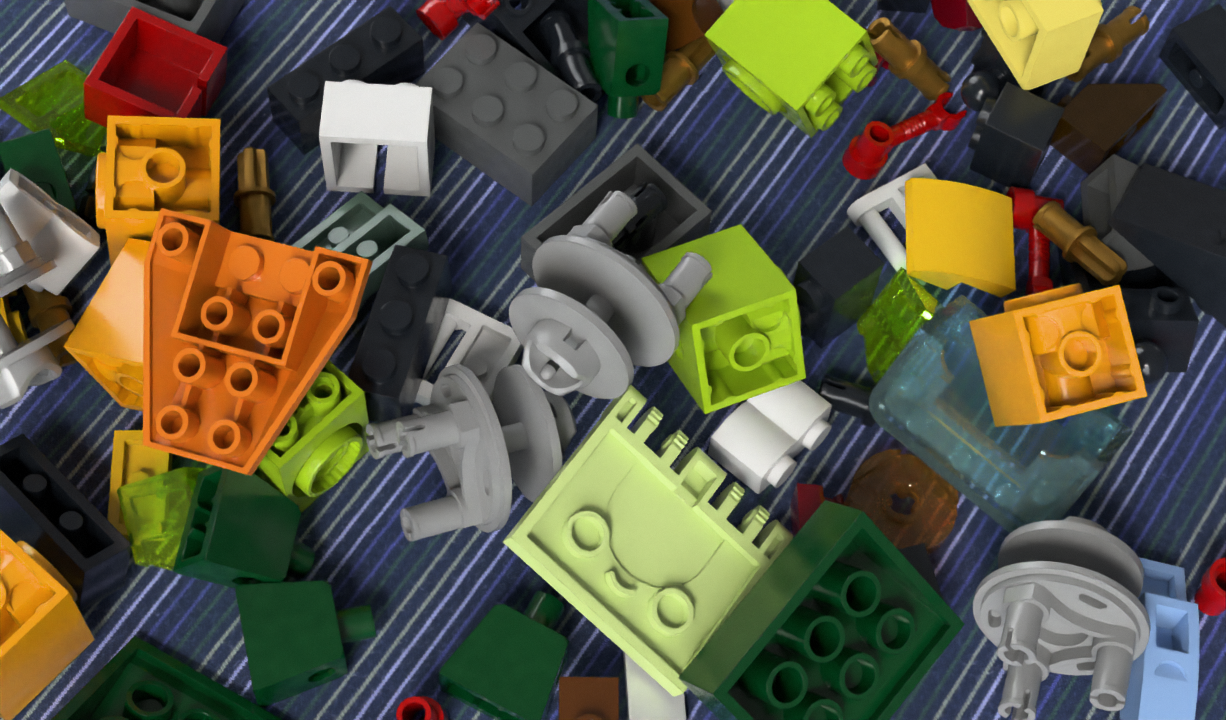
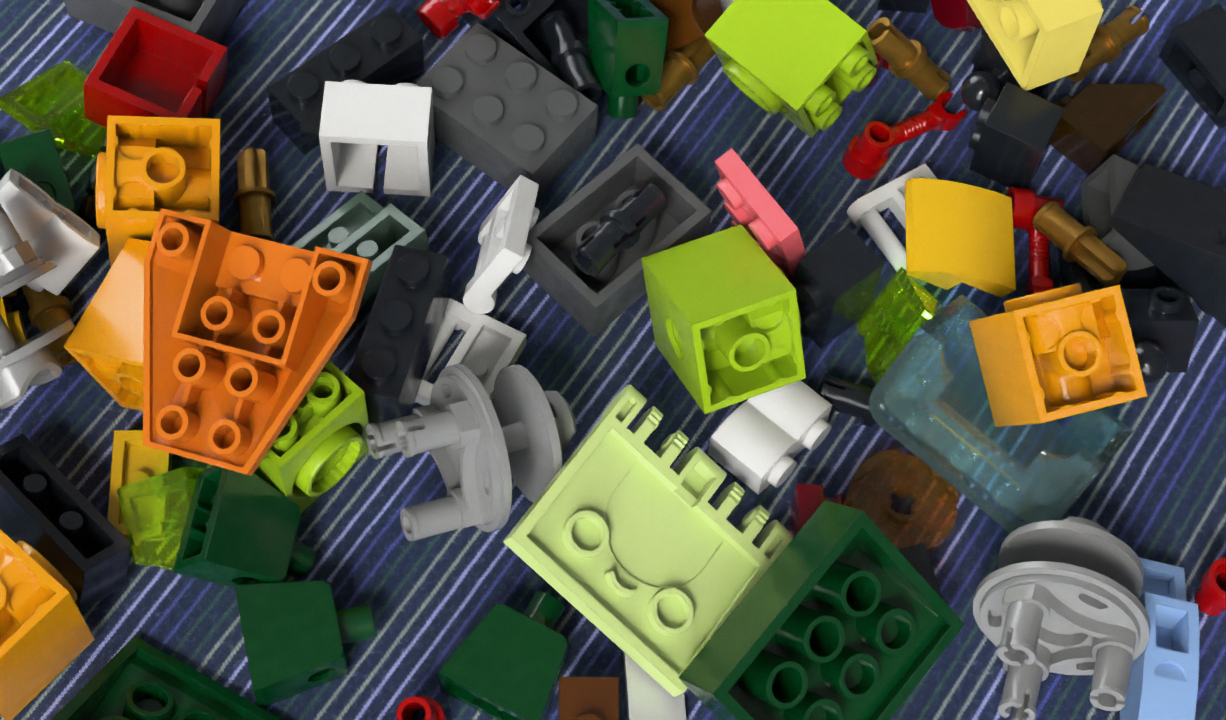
(502, 244): none -> white plate
(600, 308): light grey piece -> none
(759, 214): none -> coral plate

